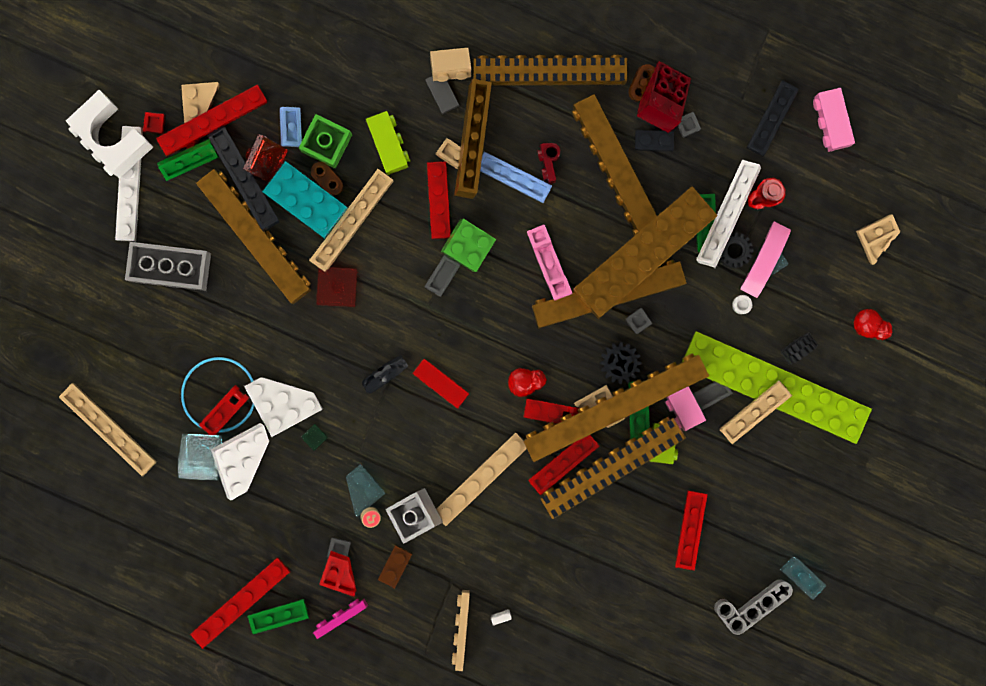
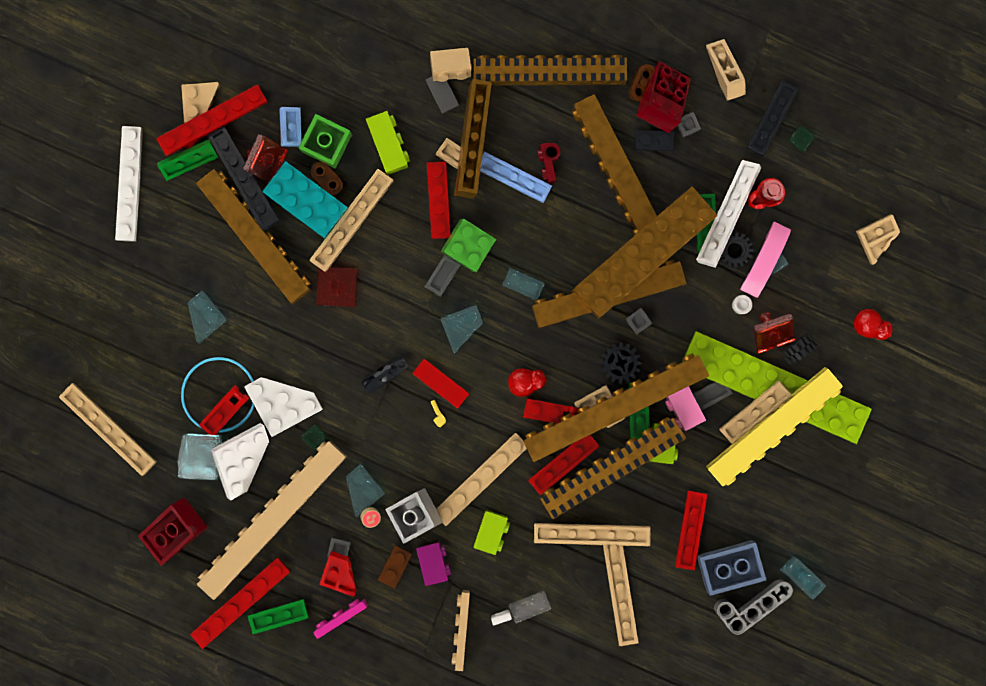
(86, 125): white arch -> none
(154, 123): red plate -> none
(167, 266): light grey brick -> none
(172, 531): none -> dark red slope
(204, 316): none -> clear light blue wing
(268, 523): none -> tan brick
(432, 563): none -> magenta brick
(440, 420): none -> light yellow hand
(461, 325): none -> clear light blue wing
(491, 531): none -> lime brick
(523, 284): none -> clear light blue plate
(529, 606): none -> clear plate
(549, 262): bright pink slope -> none
(592, 534): none -> tan tile
(620, 594): none -> tan plate
(726, 69): none -> tan slope
(731, 567): none -> sand blue brick
(773, 332): none -> clear red tile
(773, 427): none -> light yellow brick
(801, 138): none -> clear green tile
(833, 119): bright pink brick -> none

